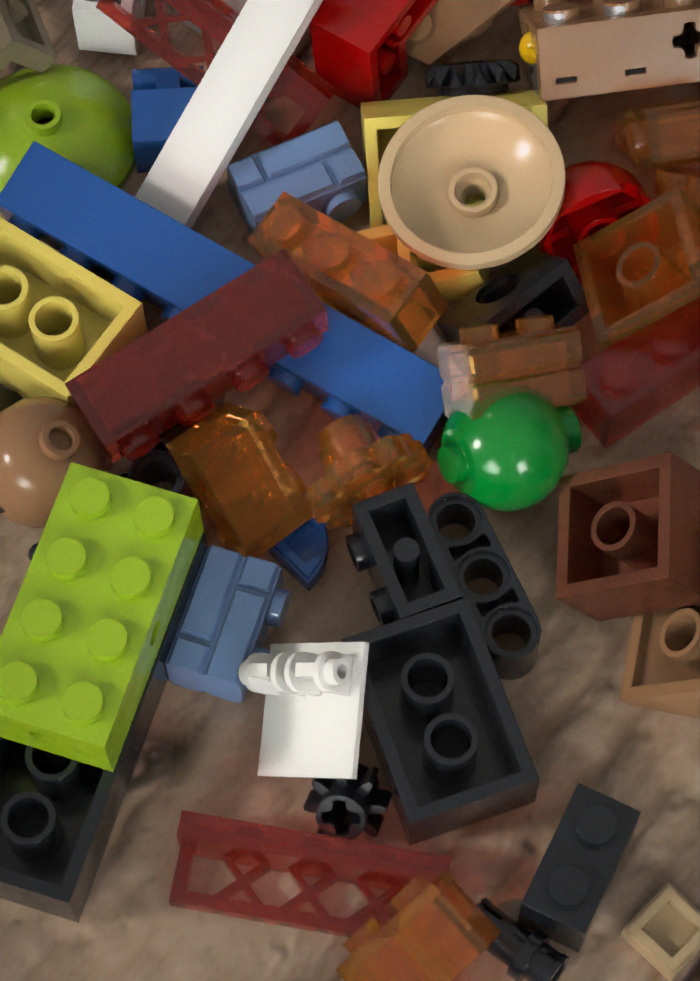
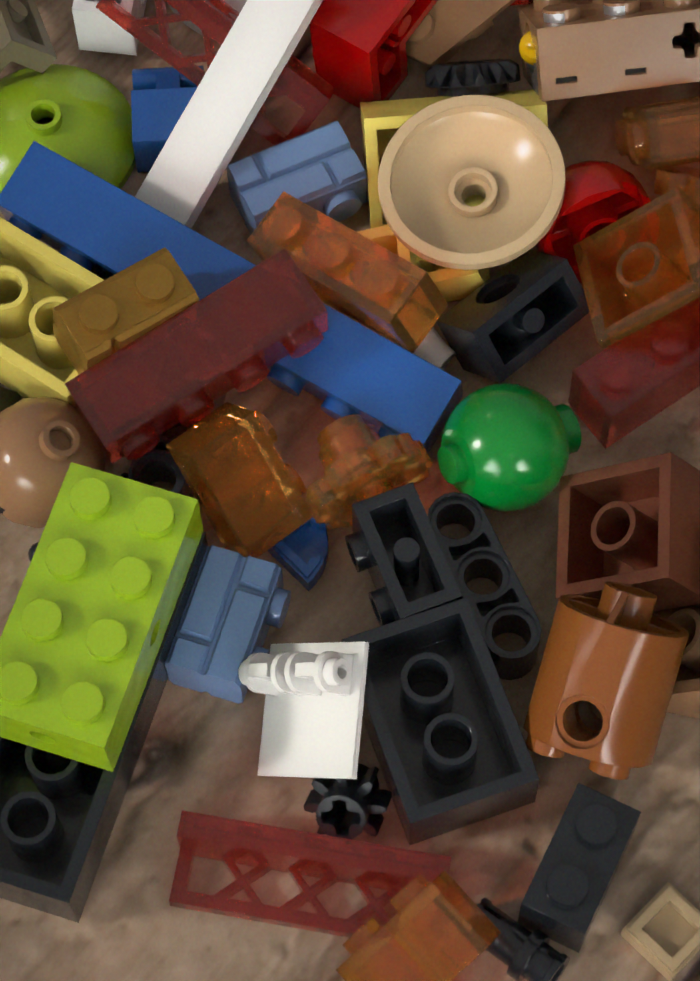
(121, 309): none -> pearl gold brick
(493, 364): clear orange brick -> none
(622, 663): none -> dark orange cylinder

